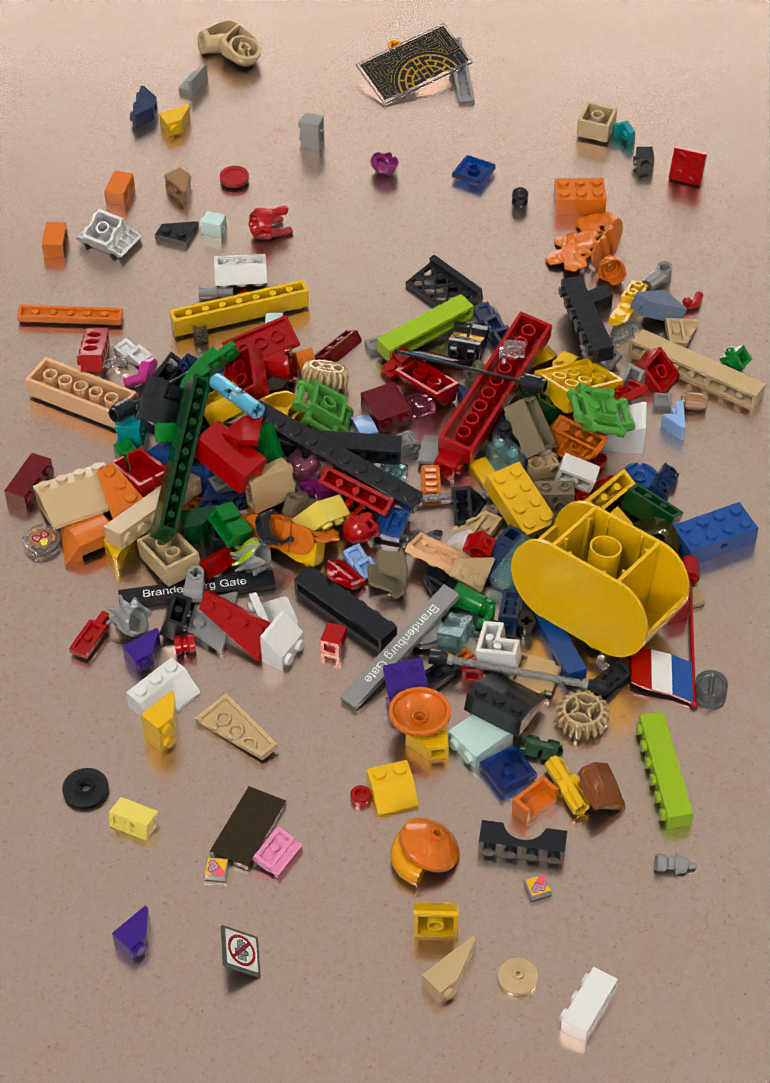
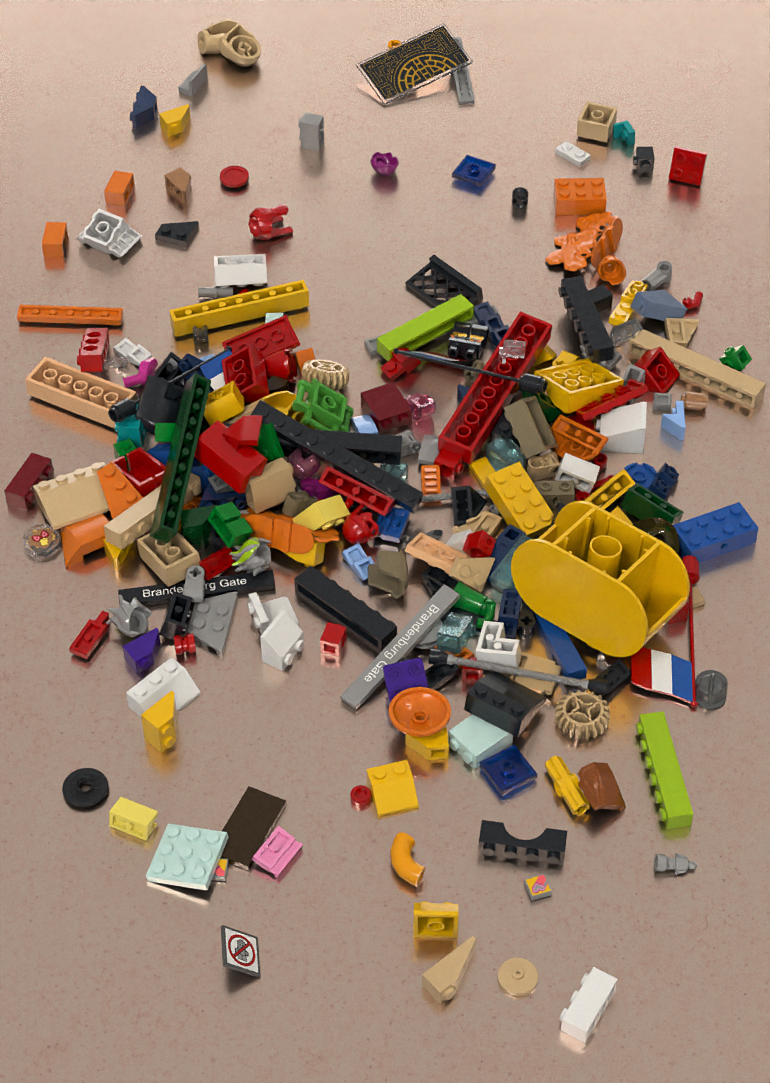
(133, 935): dark purple slope -> none
(187, 856): none -> light aqua plate
(212, 361): green slope -> none
(213, 224): light aqua brick -> none
(235, 725): tan wing -> none
(236, 622): red wing -> none
(237, 396): medium azure piece -> none
(264, 530): black helmet -> none
(339, 346): dark red slope -> none
(344, 575): red slope -> none
(429, 381): red slope -> none
(429, 844): orange dish -> none
(534, 745): dark green hinge -> none
(534, 800): orange panel -> none
(573, 154): none -> white plate
(600, 410): bright green brick -> none

